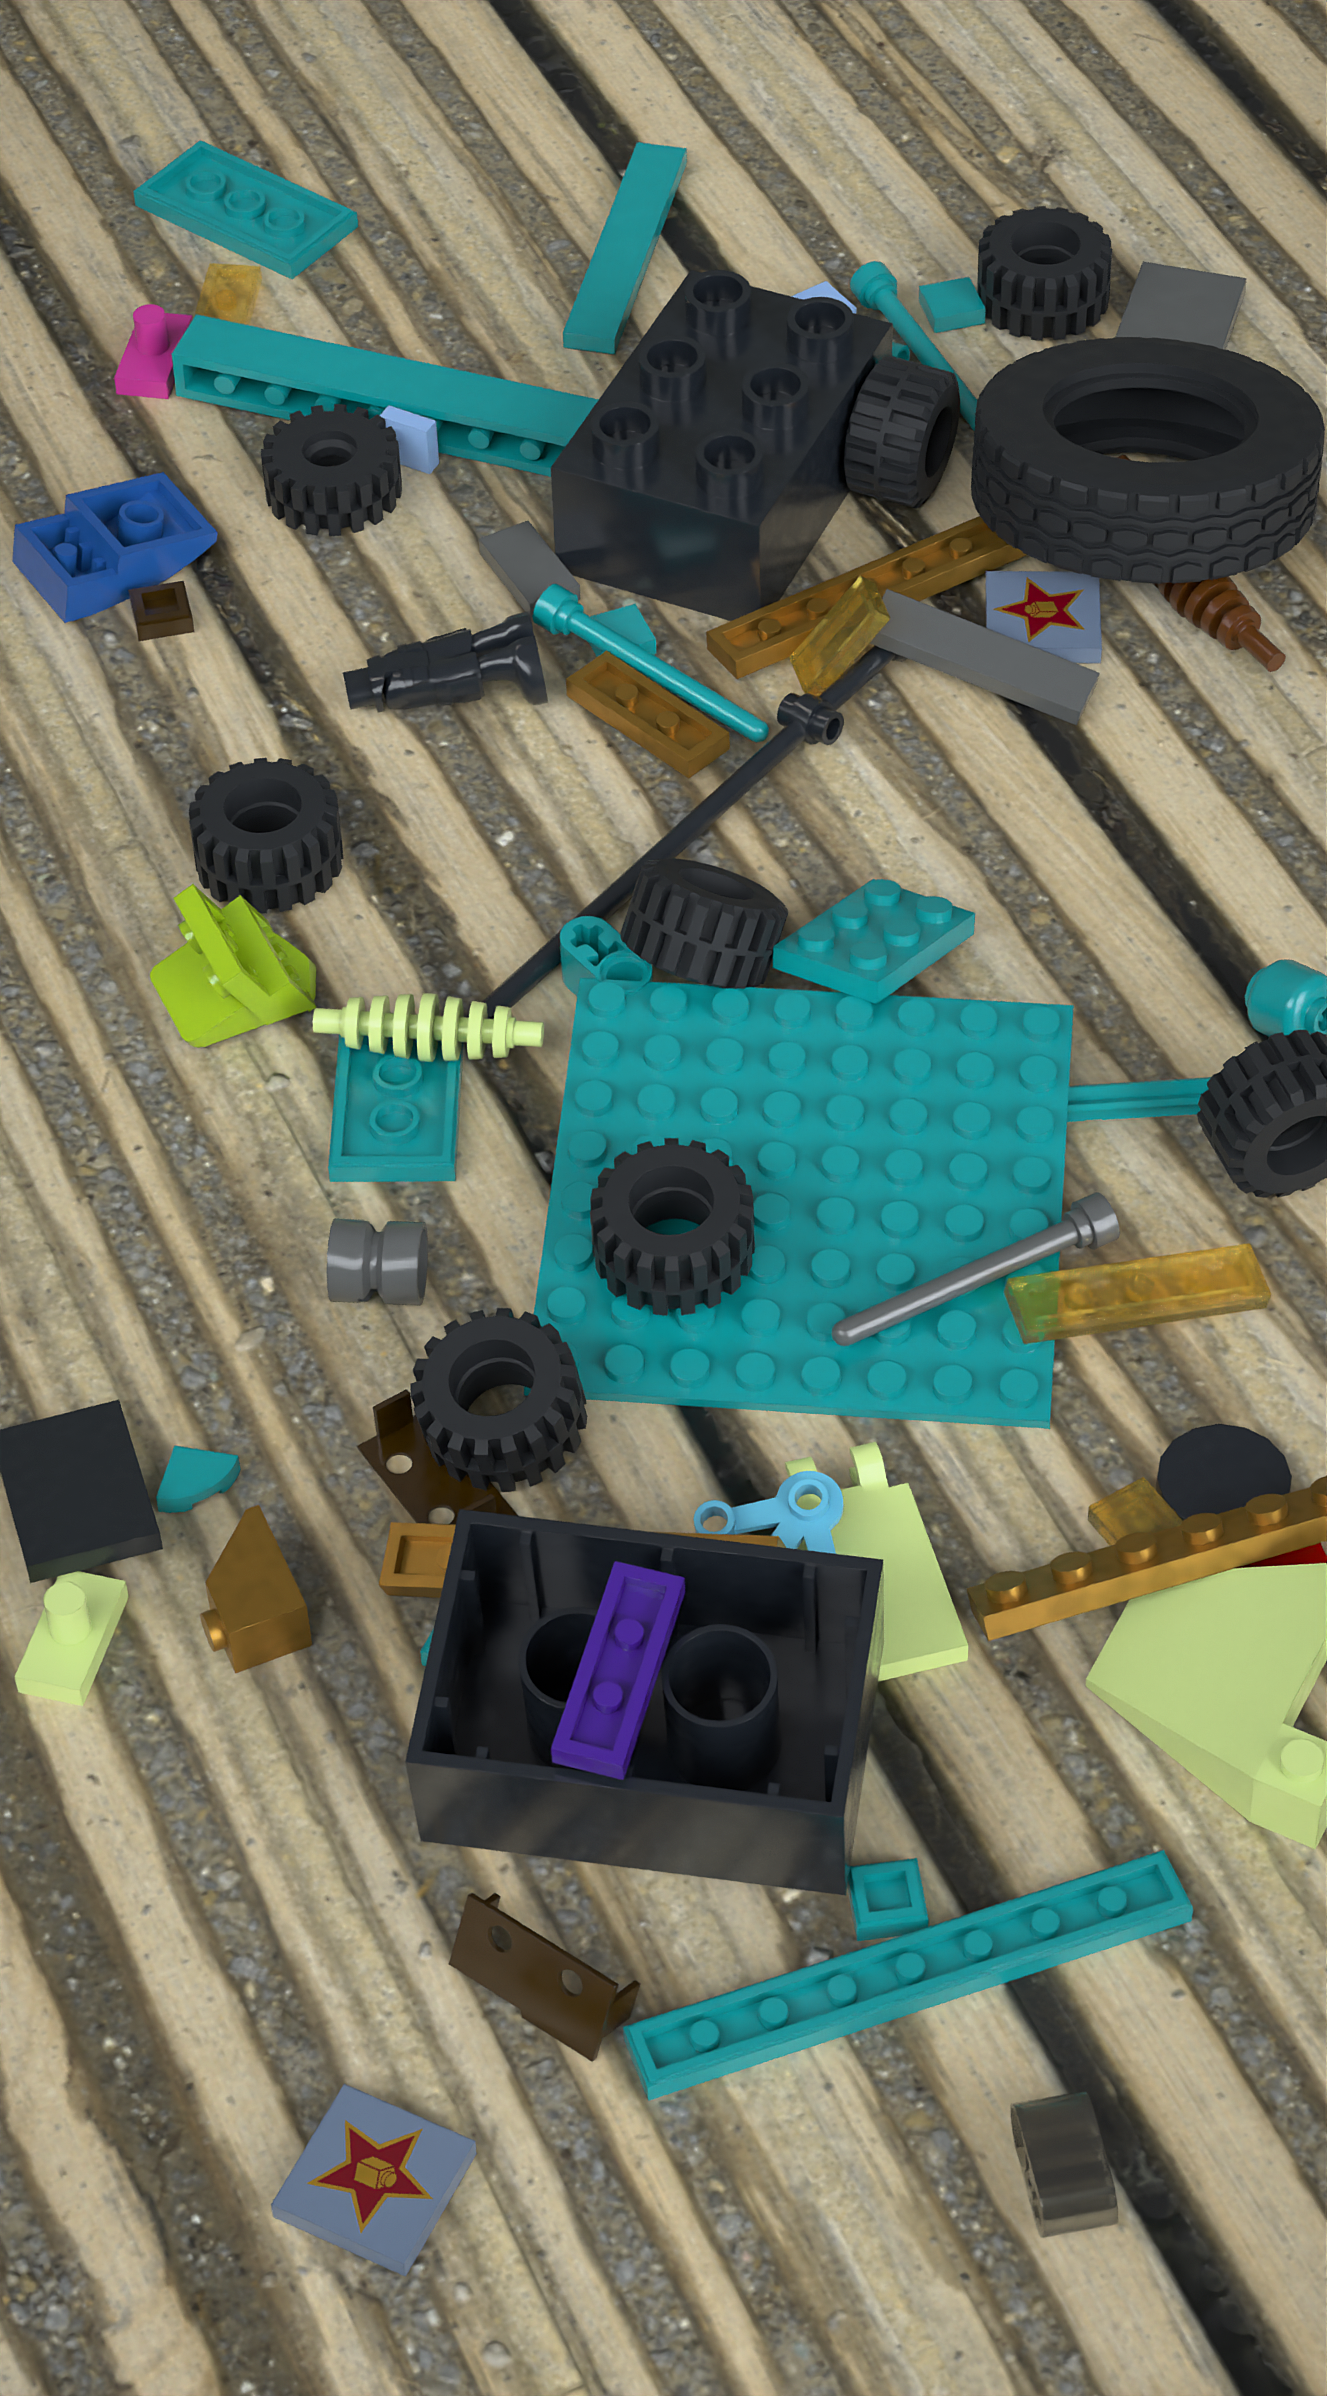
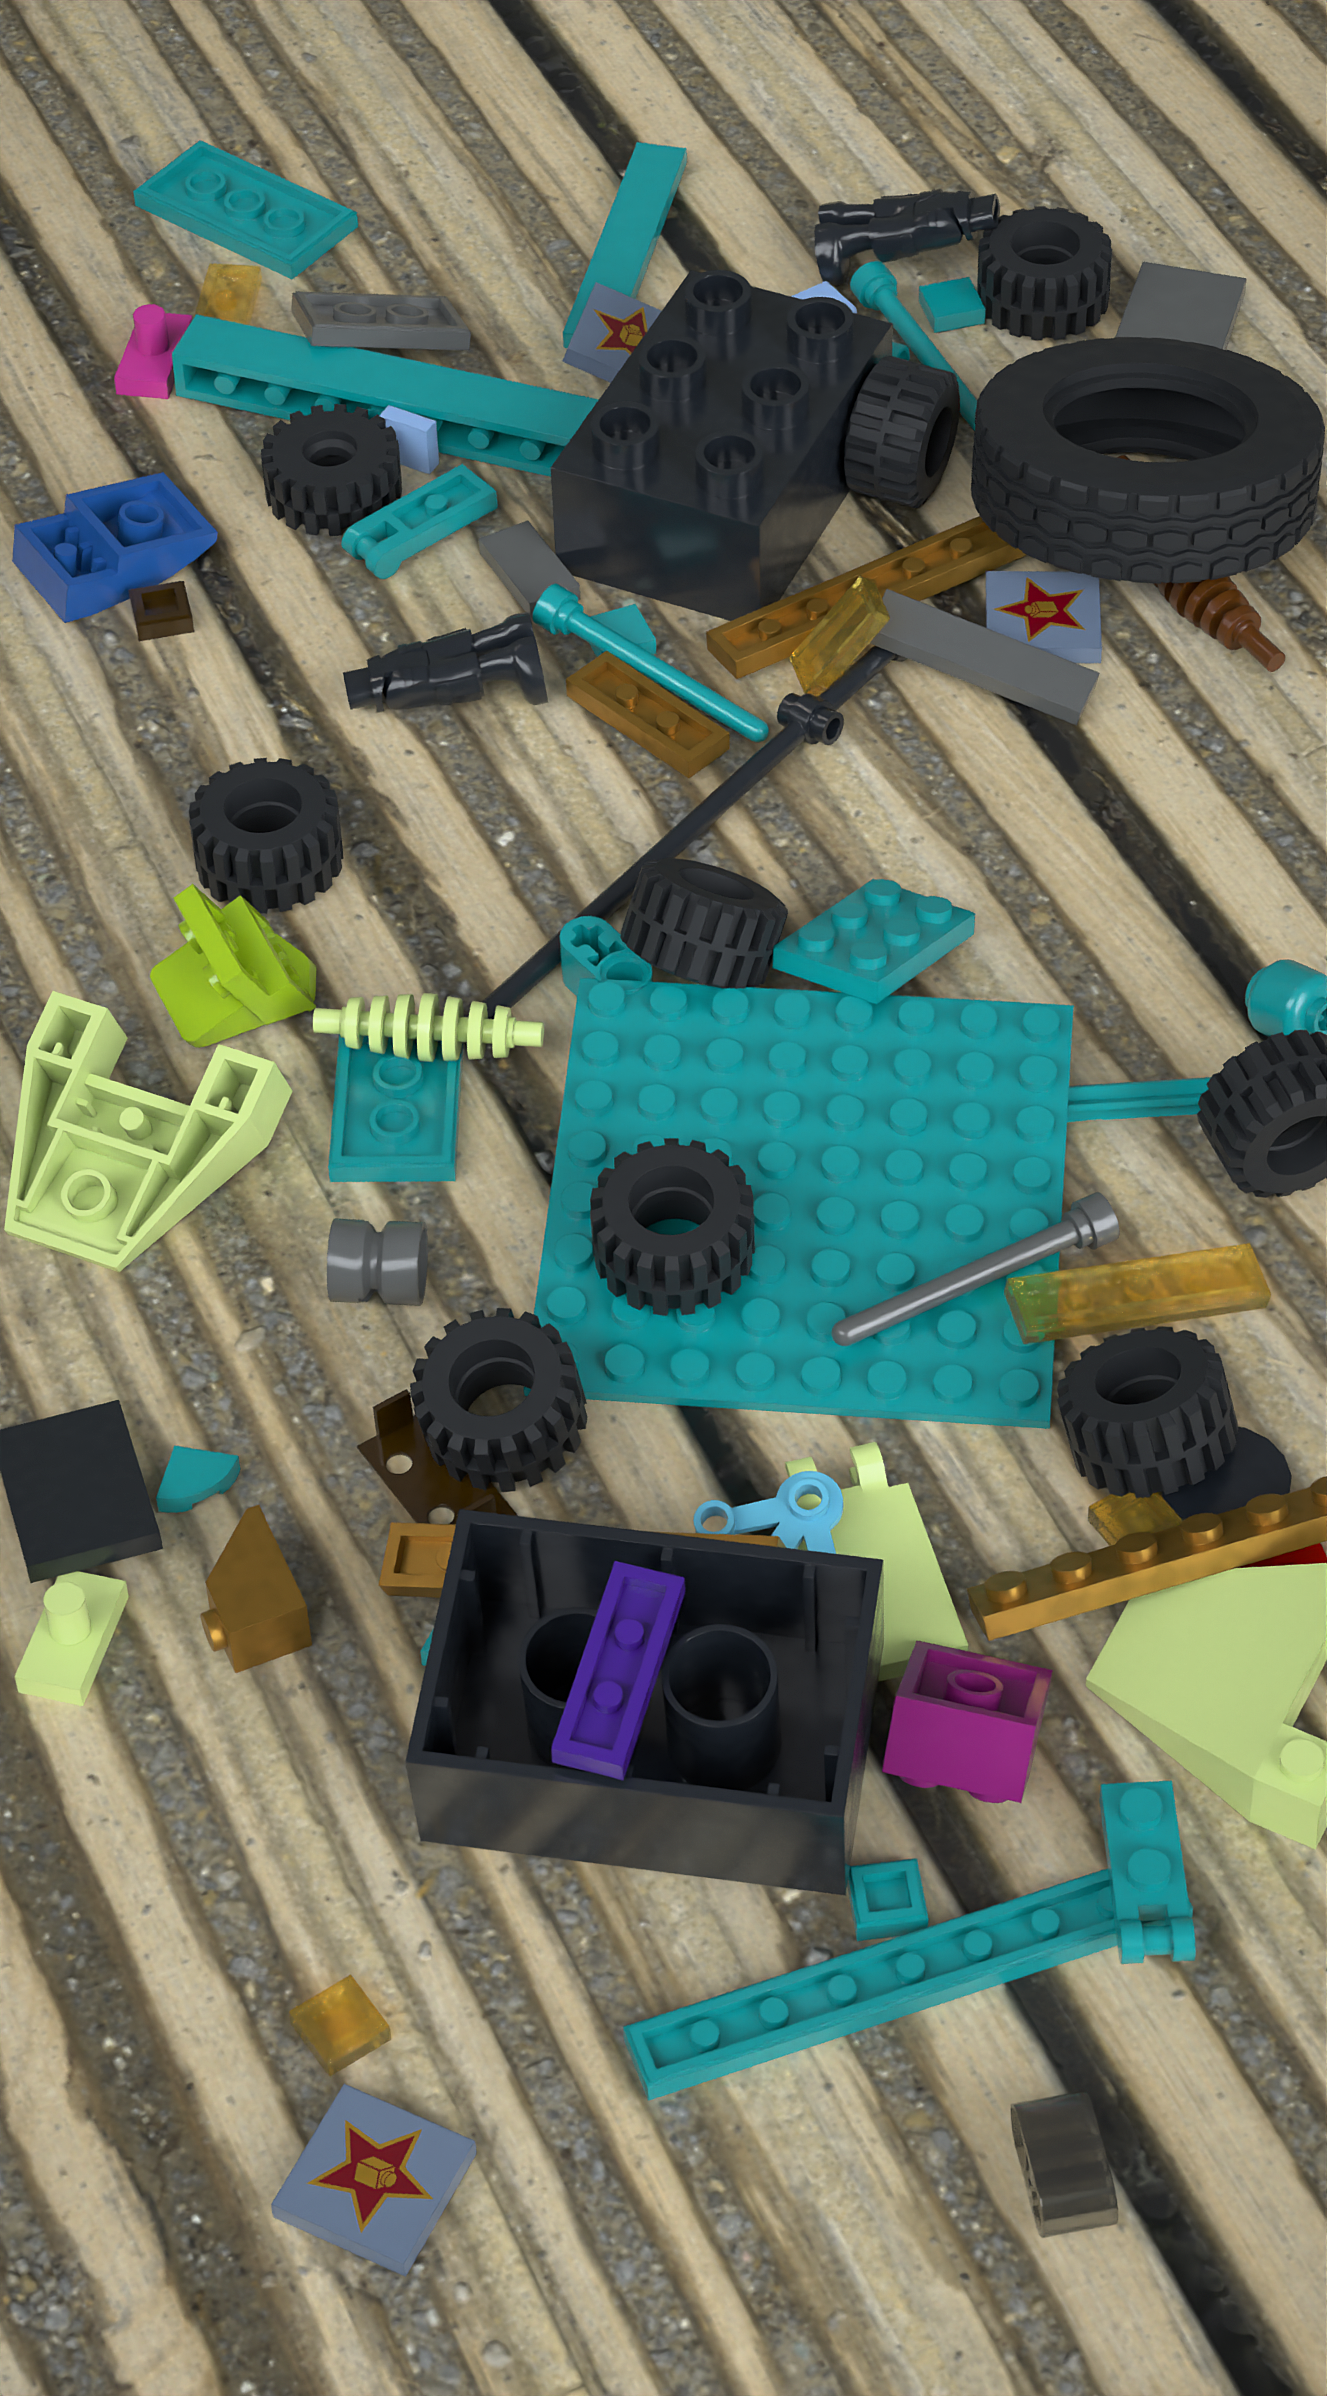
(117, 1166): none -> yellowish green wedge
(340, 2025): none -> clear yellow tile
(380, 321): none -> dark grey tile
(419, 520): none -> teal plate
(533, 1982): dark brown piece -> none
(608, 332): none -> sand blue tile
(898, 227): none -> black piece
(966, 1722): none -> magenta slope
(1146, 1871): none -> teal plate
(1147, 1411): none -> black tyre

